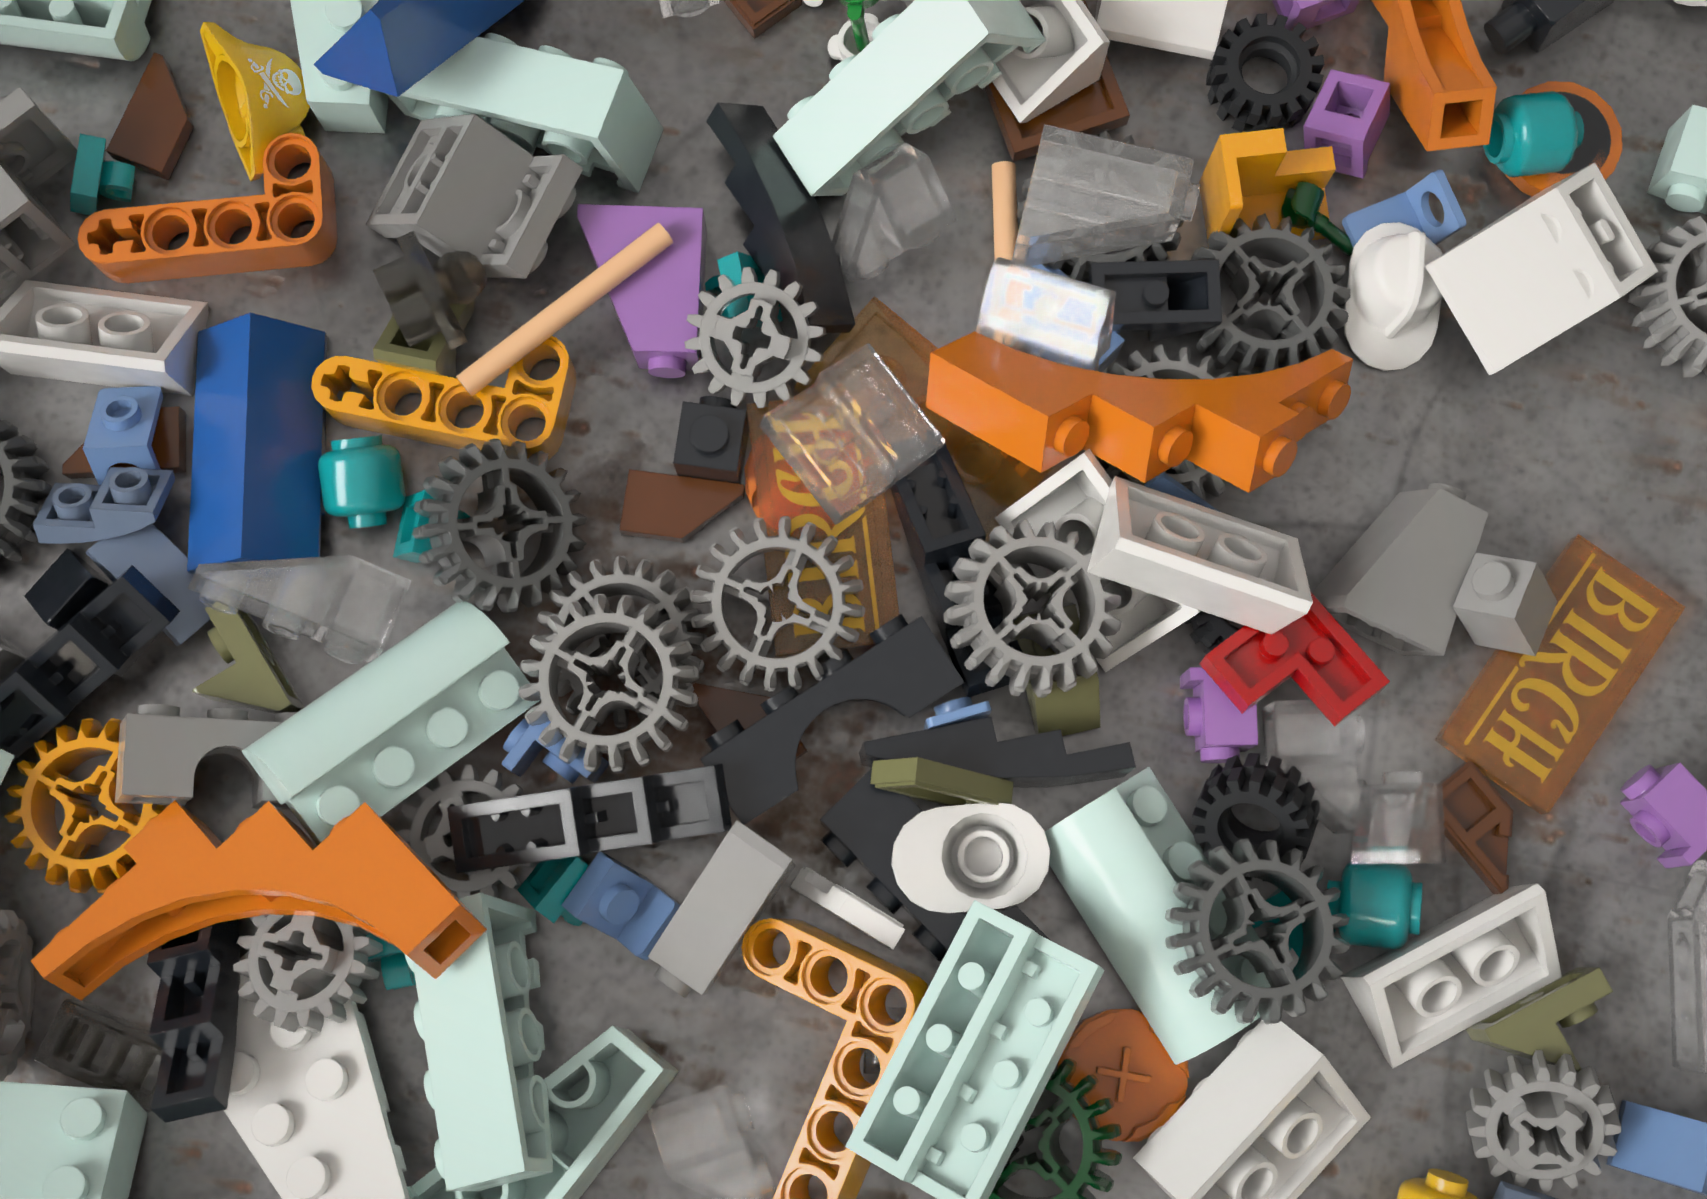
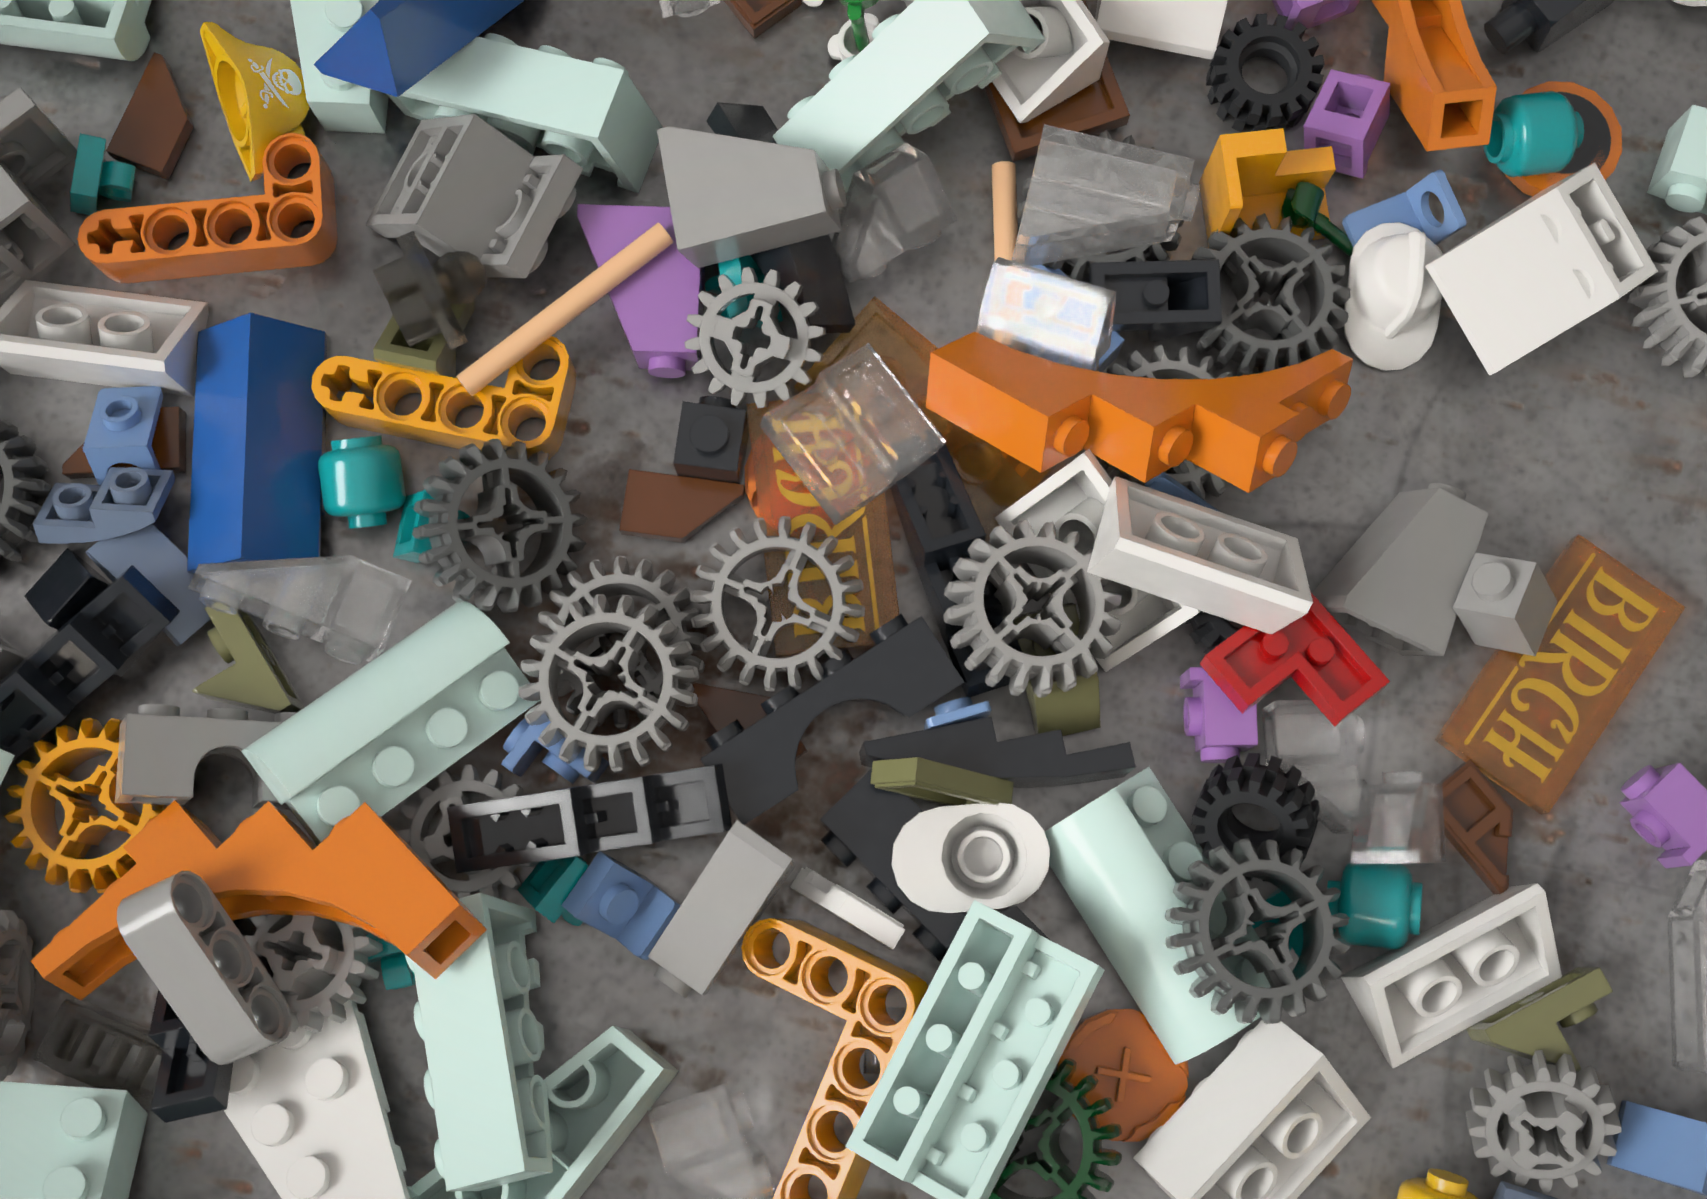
(204, 968): none -> light grey beam
(745, 194): none -> light grey slope

